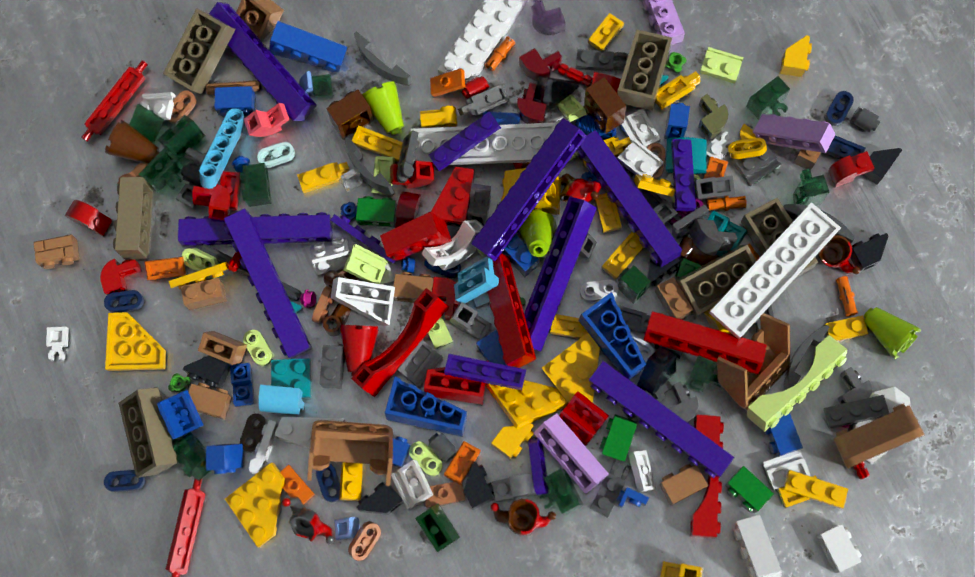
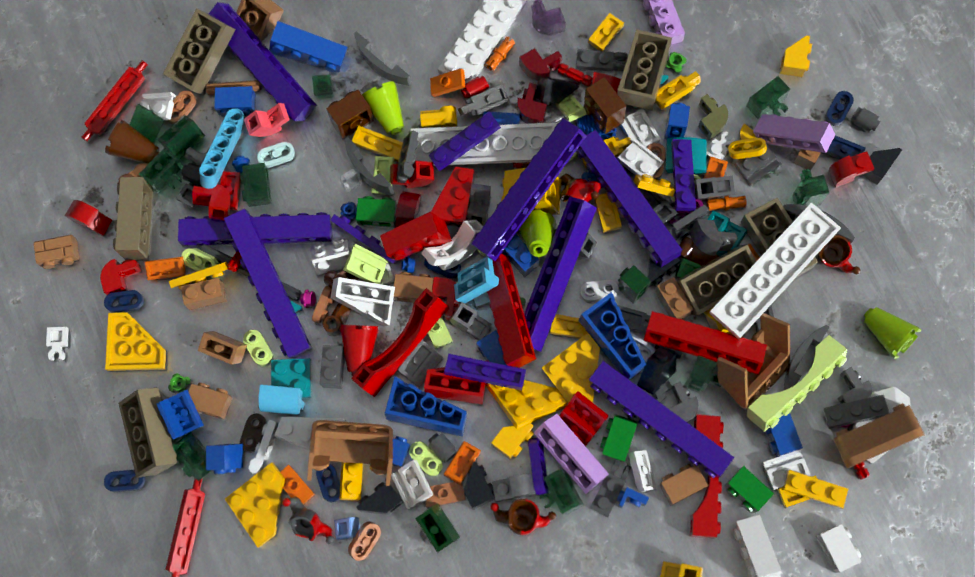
(209, 369): black slope -> none
(242, 384): blue slope -> none
(307, 83): light blue slope -> none
(322, 176): yellow hinge -> none
(623, 255): yellow plate -> none
(721, 65): yellowish green plate -> none
(843, 285): orange pin -> none
(847, 328): yellow plate -> none
(869, 253): black slope -> none

